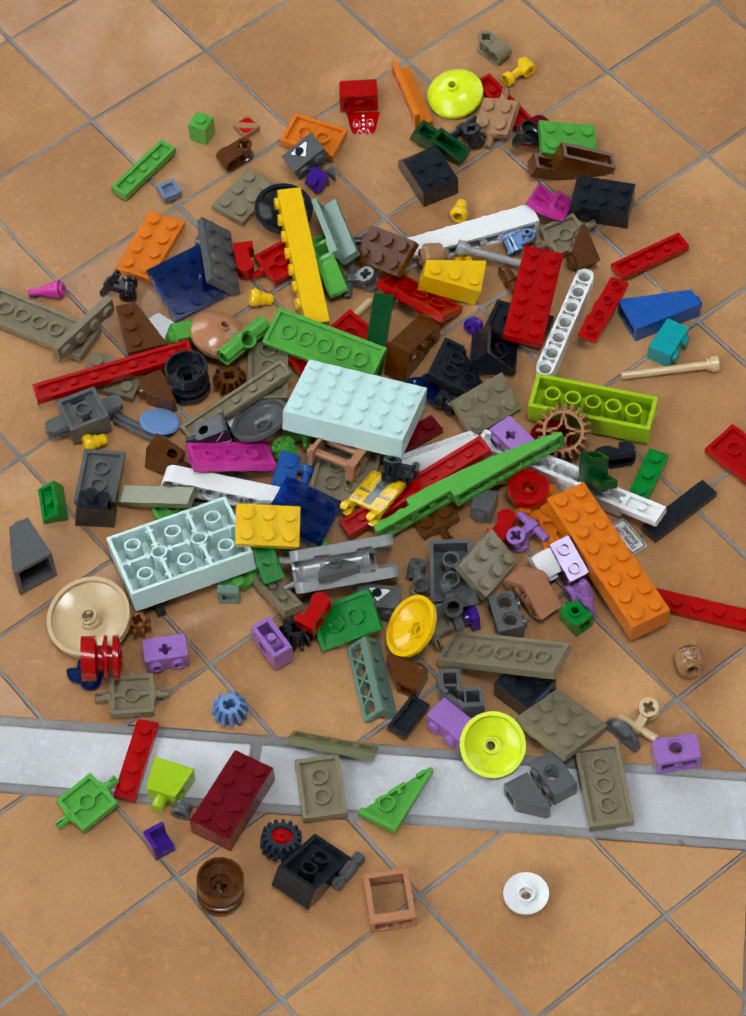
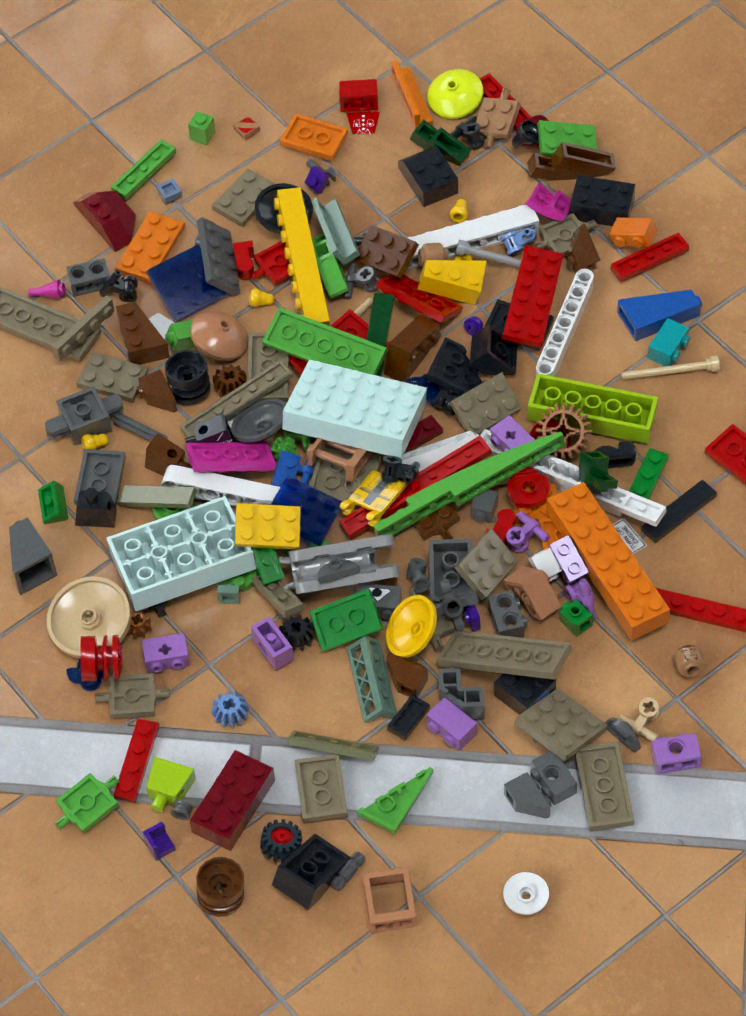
(87, 276): none -> dark grey brick
(107, 372): red plate -> none
(109, 217): none -> dark red wedge
(159, 421): medium blue piece -> none
(235, 156): reddish brown piece -> none
(235, 345): bright green piece -> none
(305, 155): dark grey brick -> none
(315, 613): red leg -> none
(493, 47): dark tan piece -> none
(507, 740): neon yellow dish -> none
(508, 277): reddish brown pin -> none
(524, 68): yellow leg -> none
(603, 310): red bracket -> none
(633, 232): none -> orange brick

